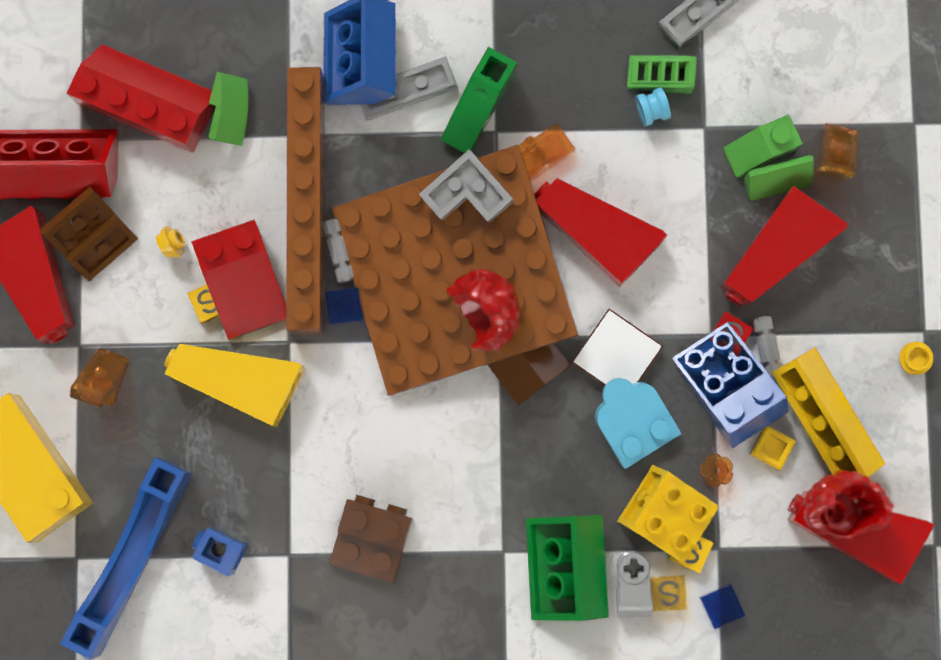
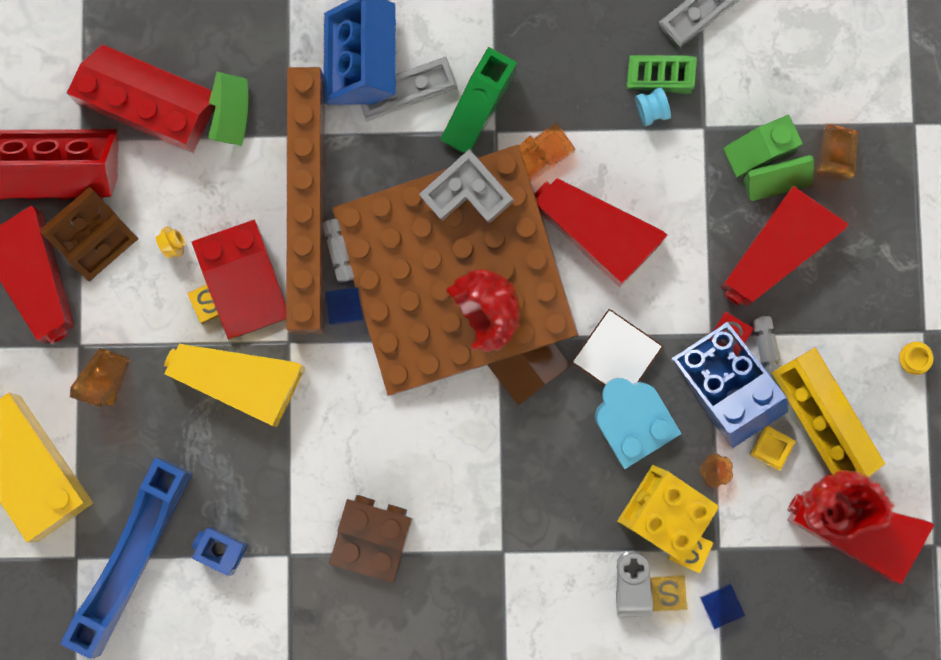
(567, 568): green slope -> none

